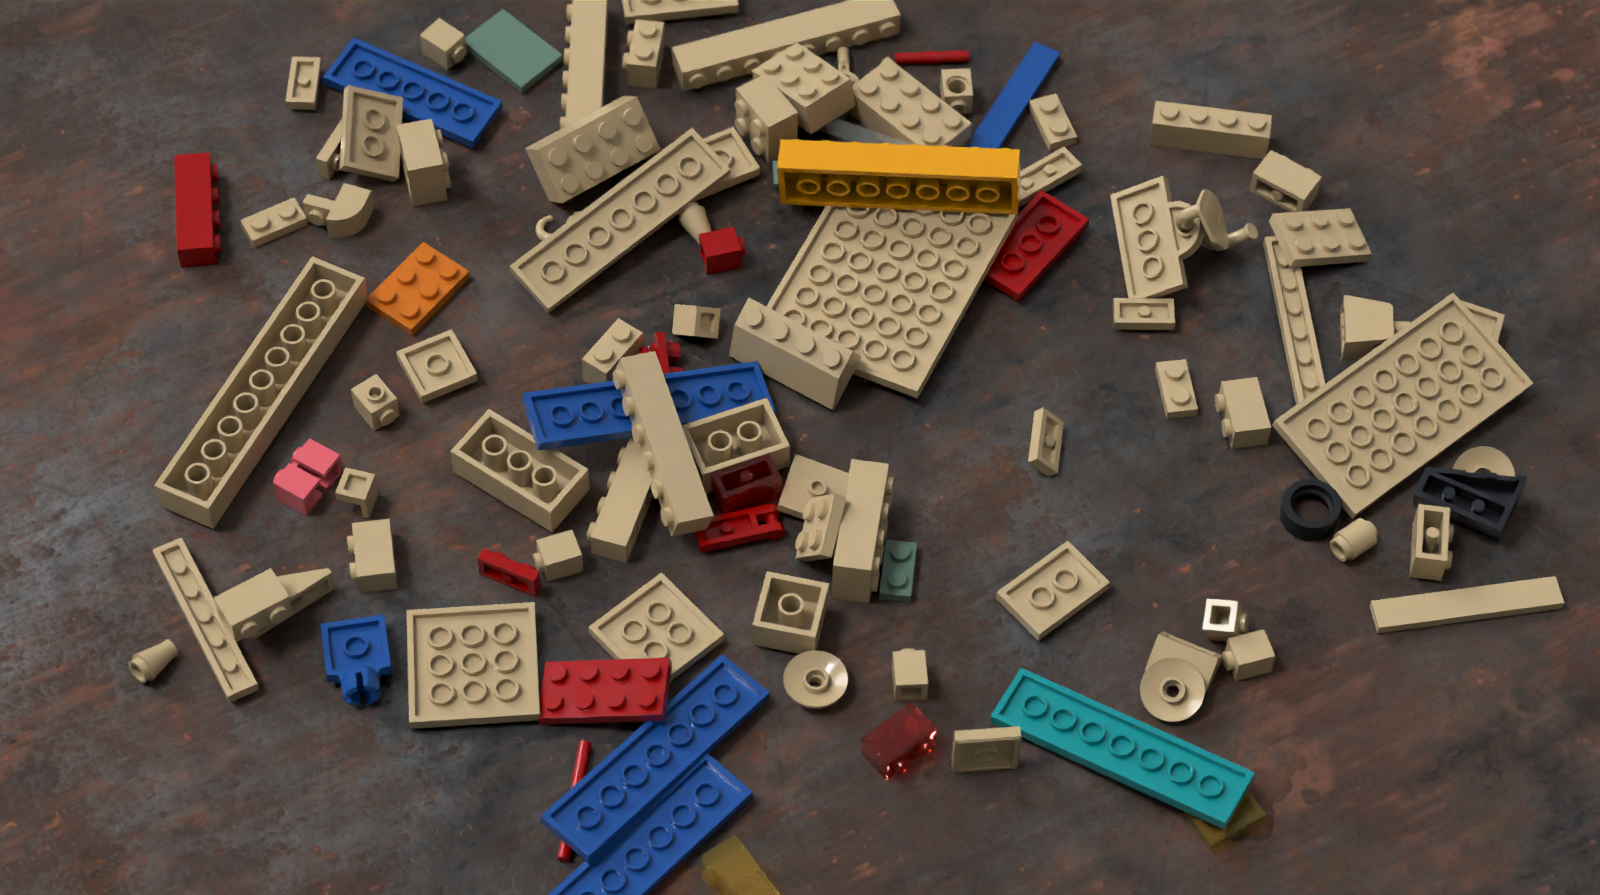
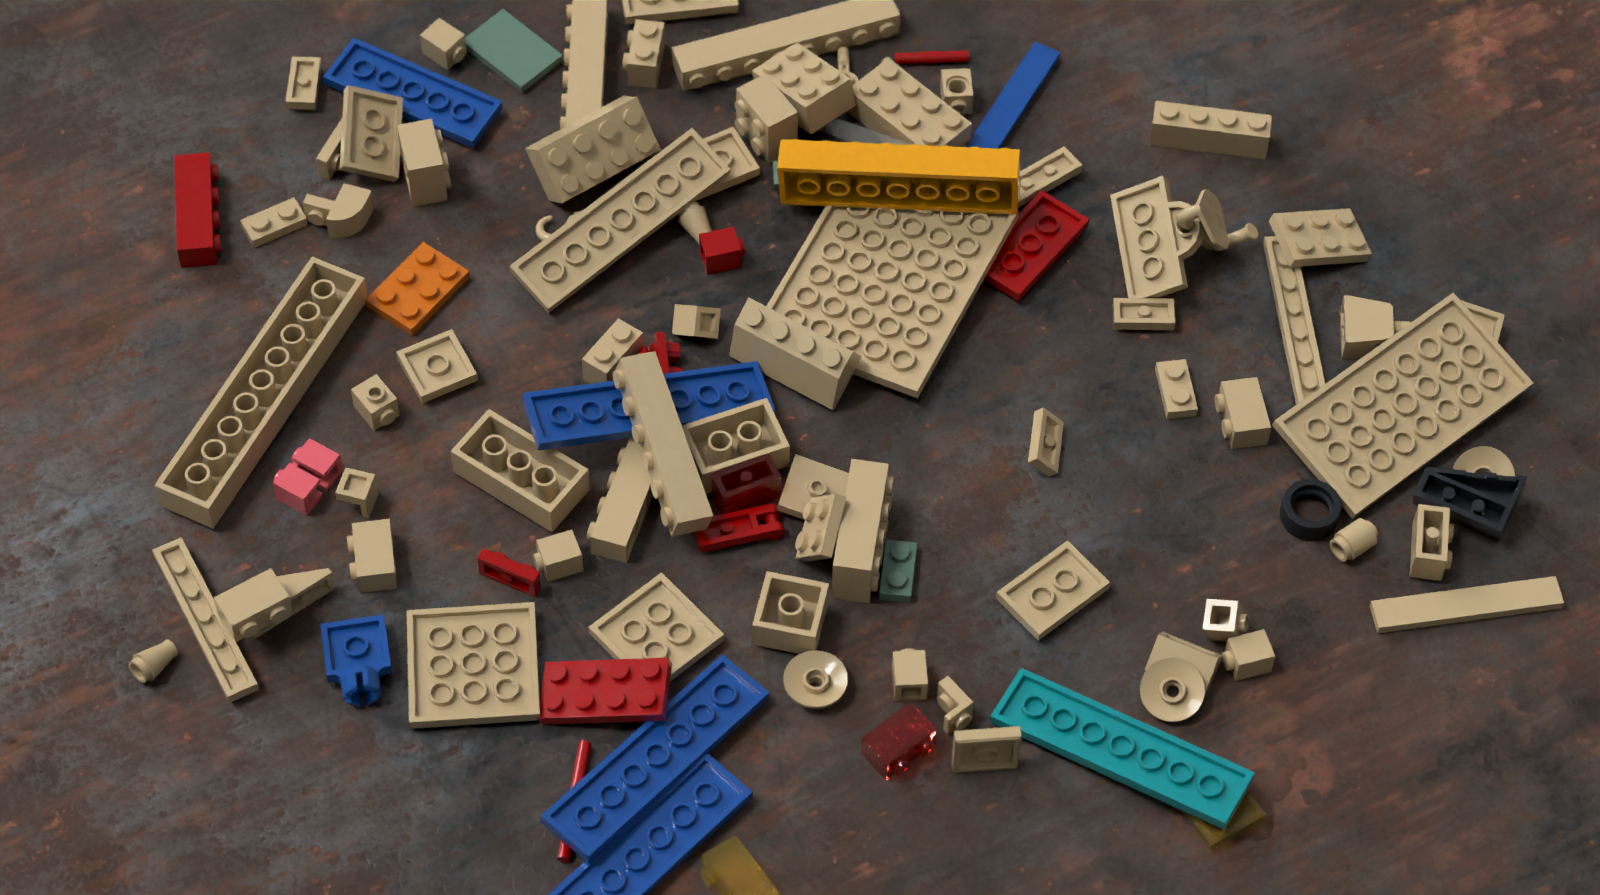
(955, 704): none -> tan bracket
(1052, 122): tan plate -> none
(1285, 183): tan brick -> none

